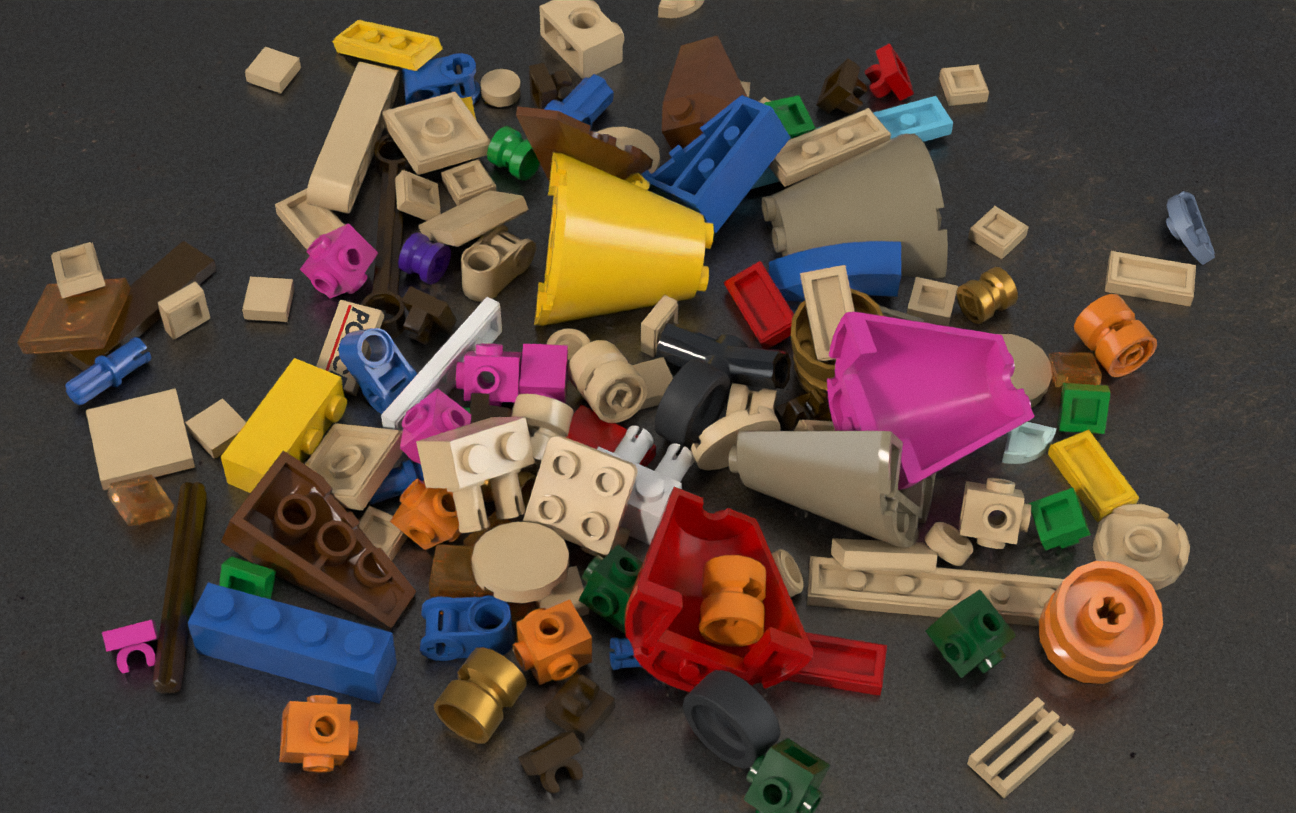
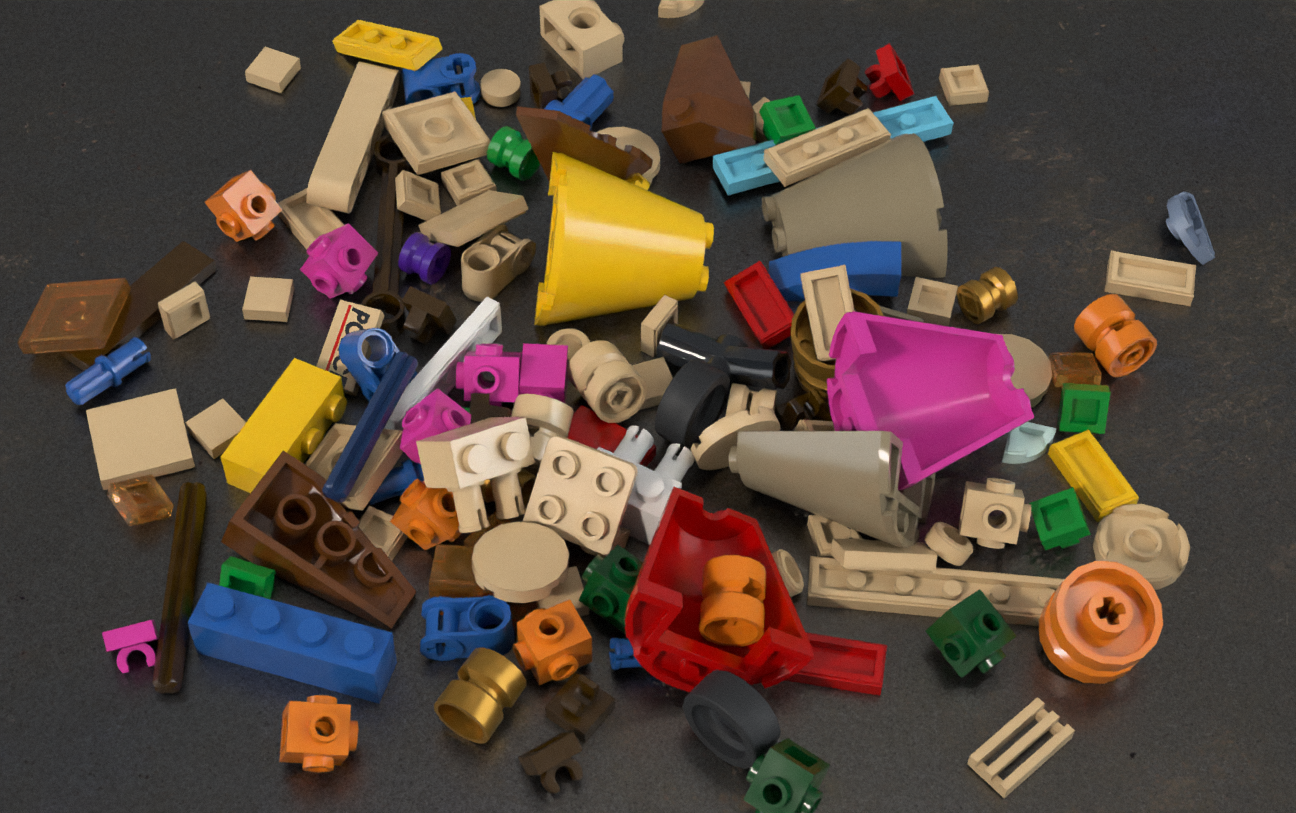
(77, 270): tan tile -> none
(244, 207): none -> orange brick
(370, 427): none -> dark blue axle
(723, 161): blue wedge -> none
(823, 532): none -> tan tile
(998, 232): tan tile -> none

